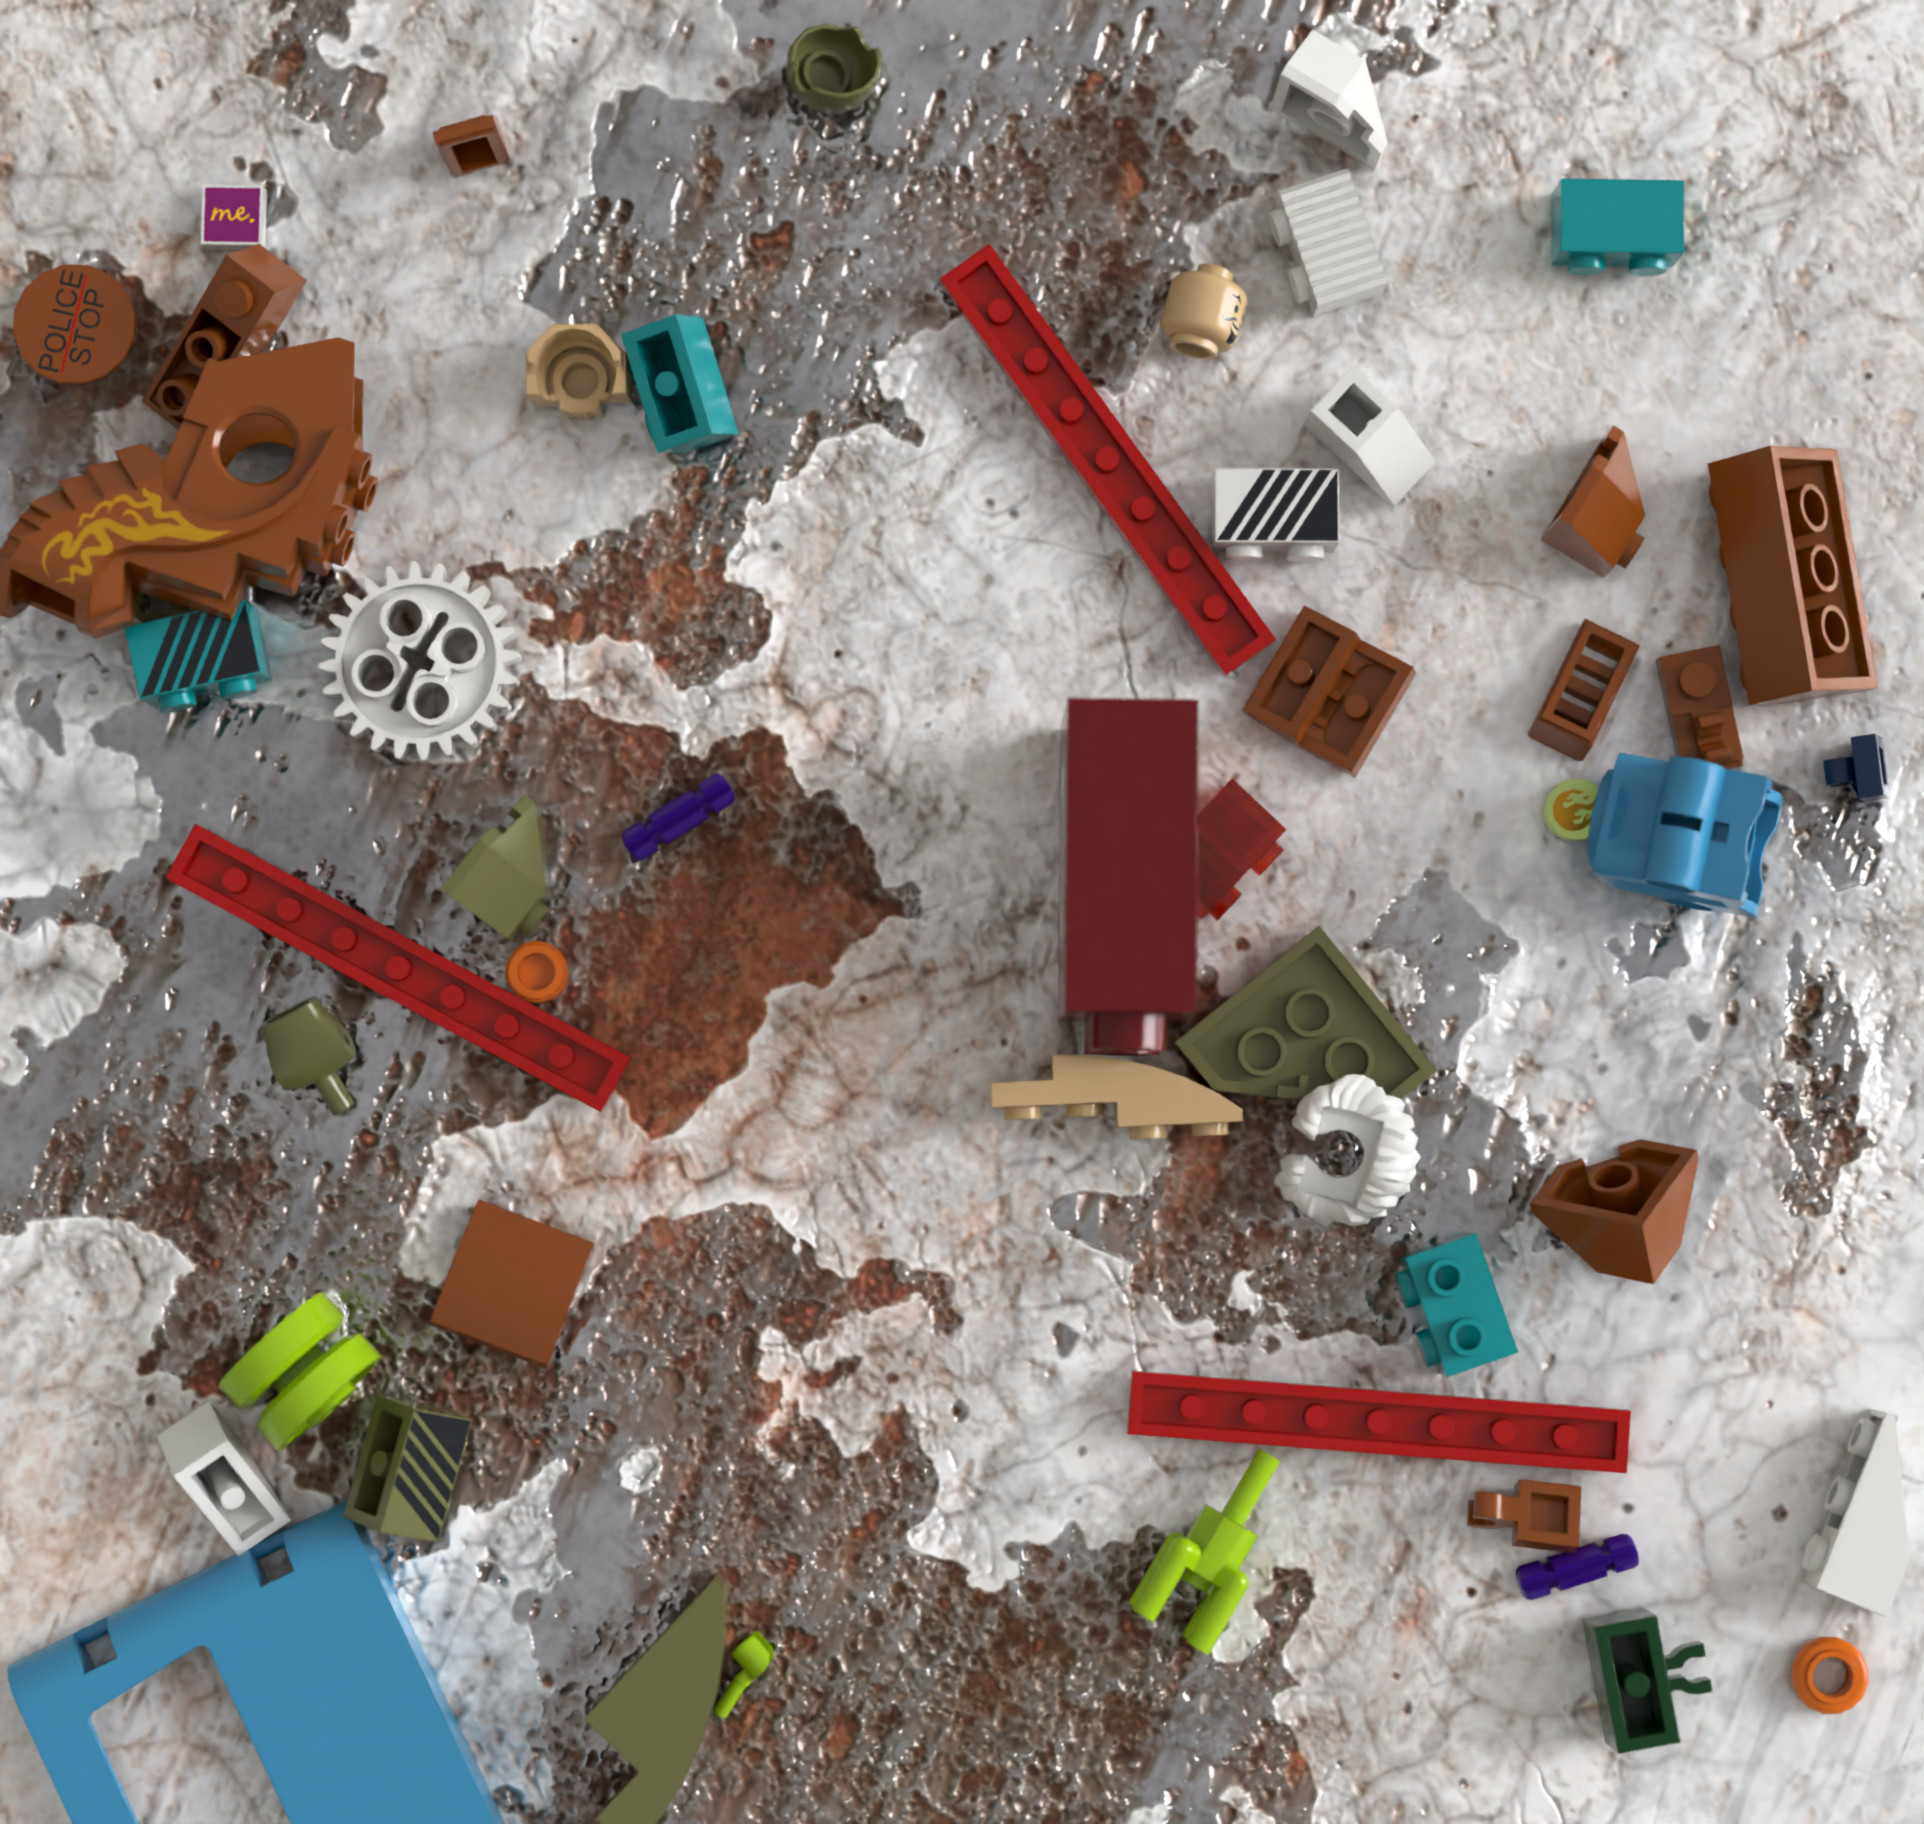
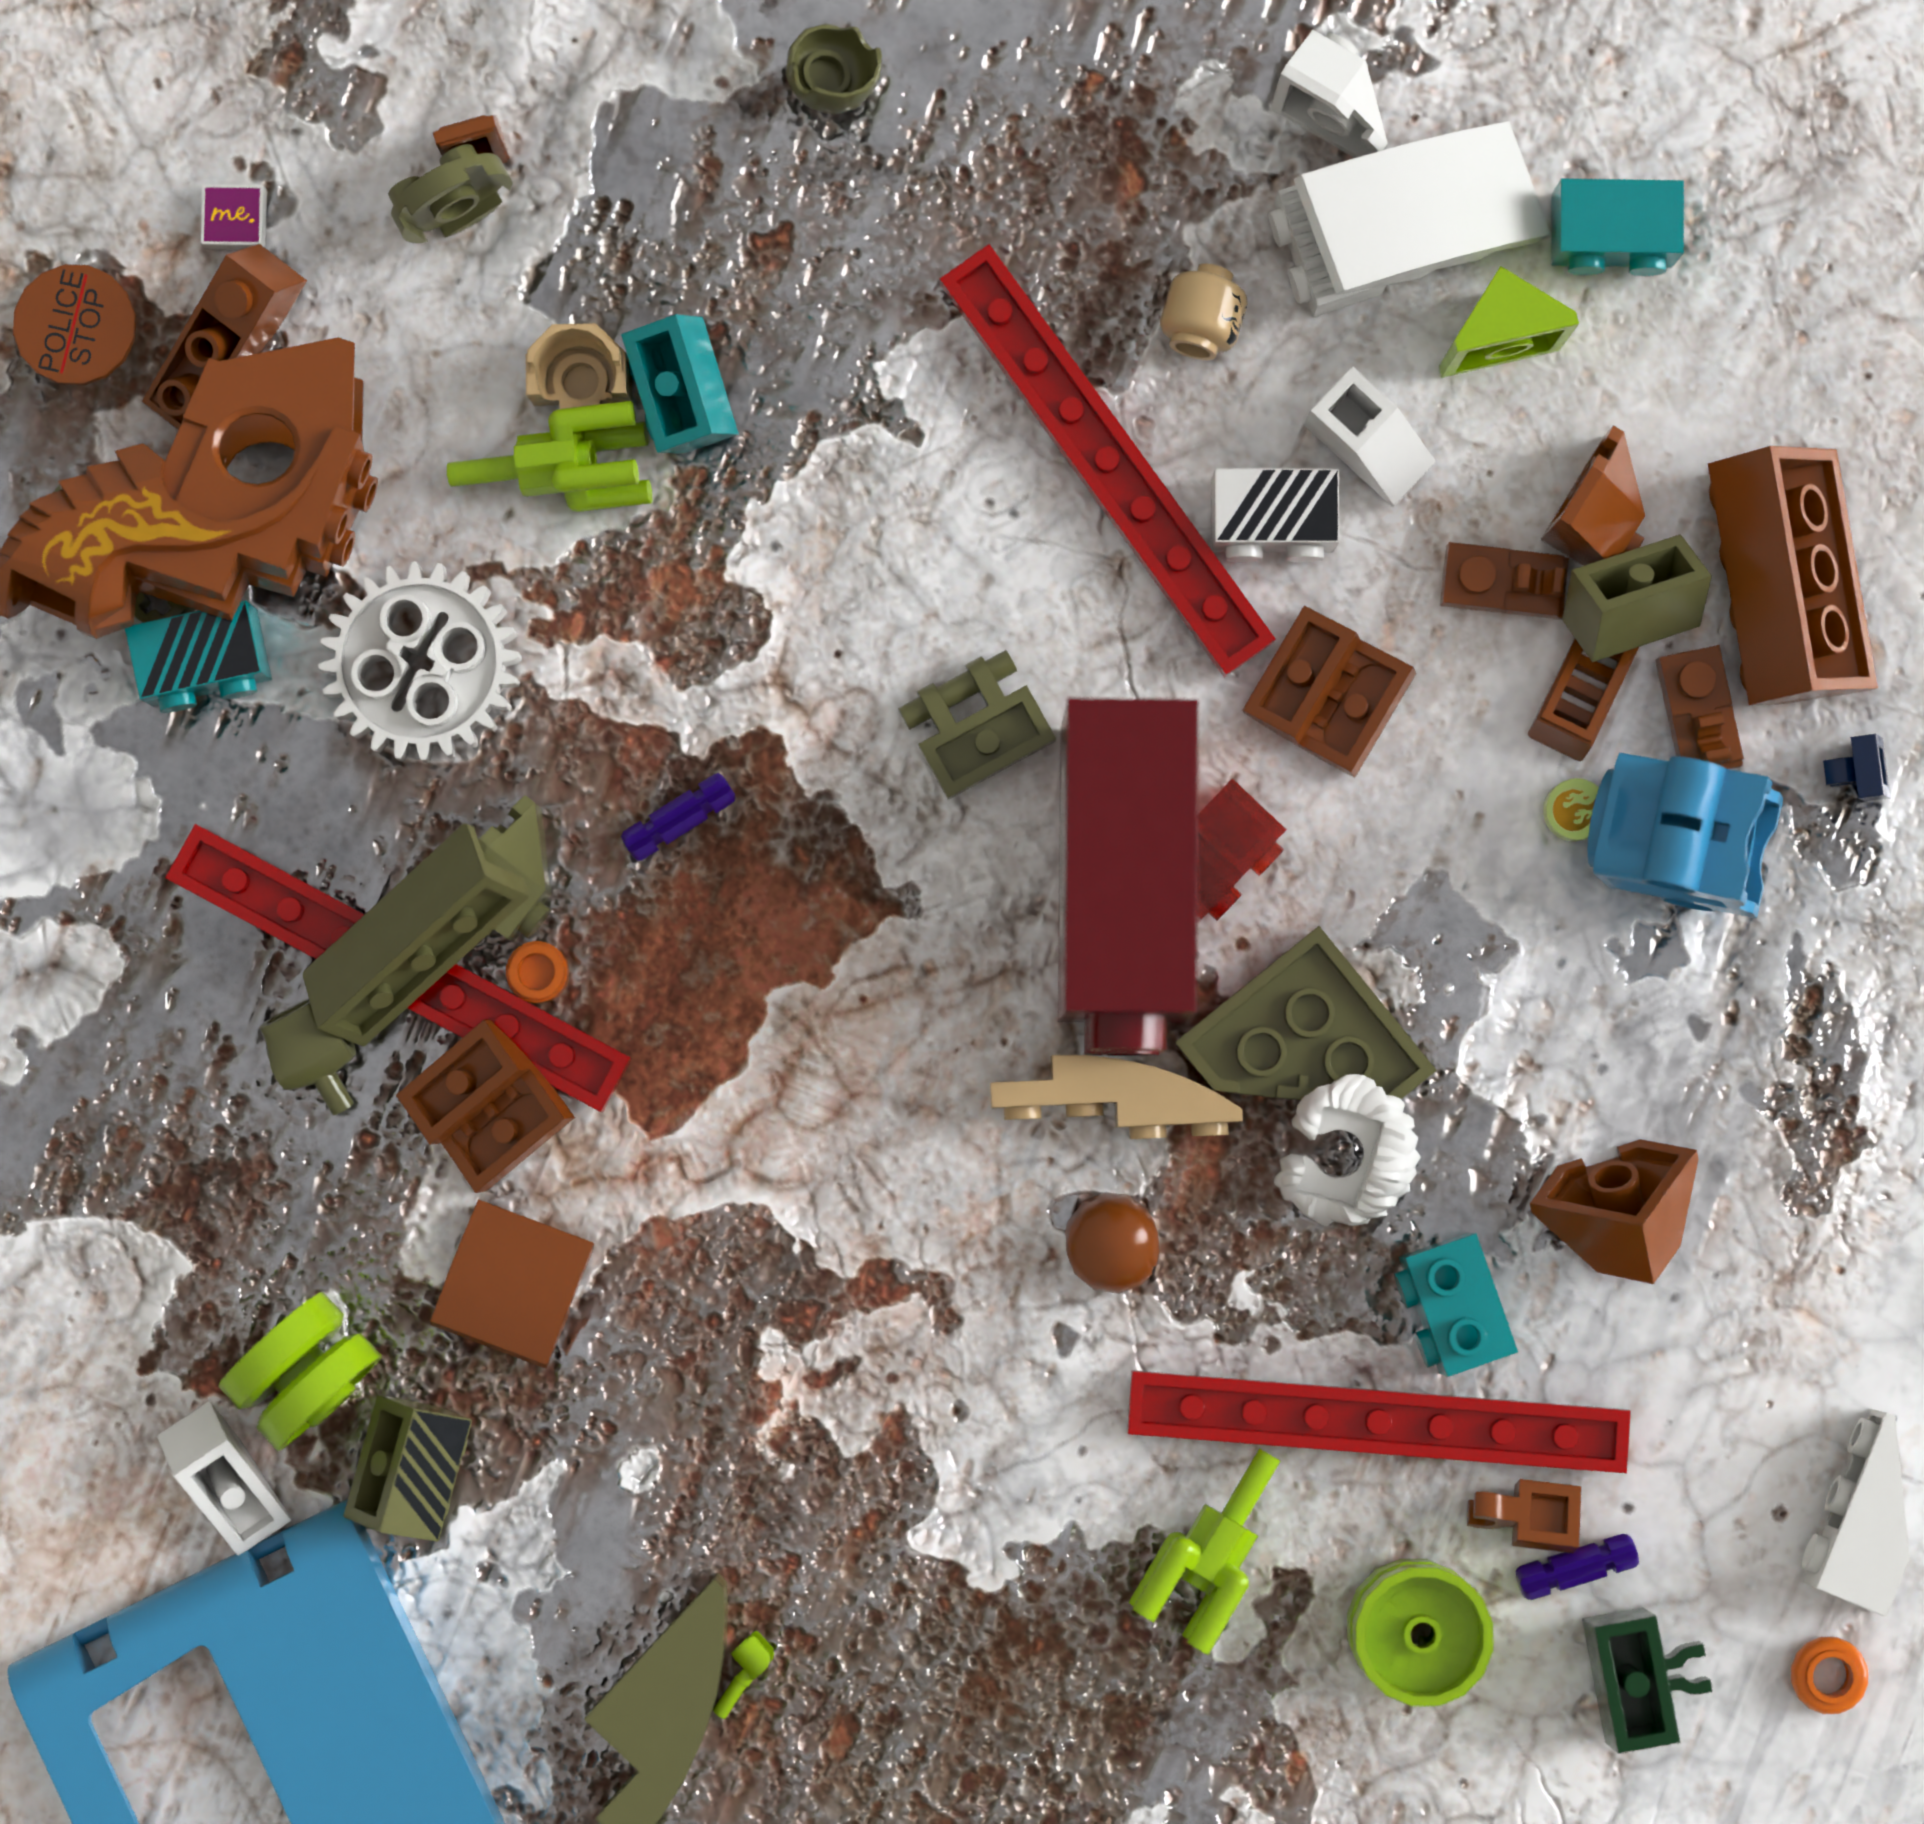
(410, 938): none -> olive panel
(450, 195): none -> olive plate
(485, 1105): none -> dark orange slope
(568, 459): none -> lime plant
(986, 740): none -> olive plate
(1112, 1243): none -> dark orange hair
(1381, 1626): none -> lime wheel
(1421, 207): none -> white slope
(1504, 580): none -> dark orange plate
(1508, 326): none -> lime slope
(1636, 597): none -> olive brick

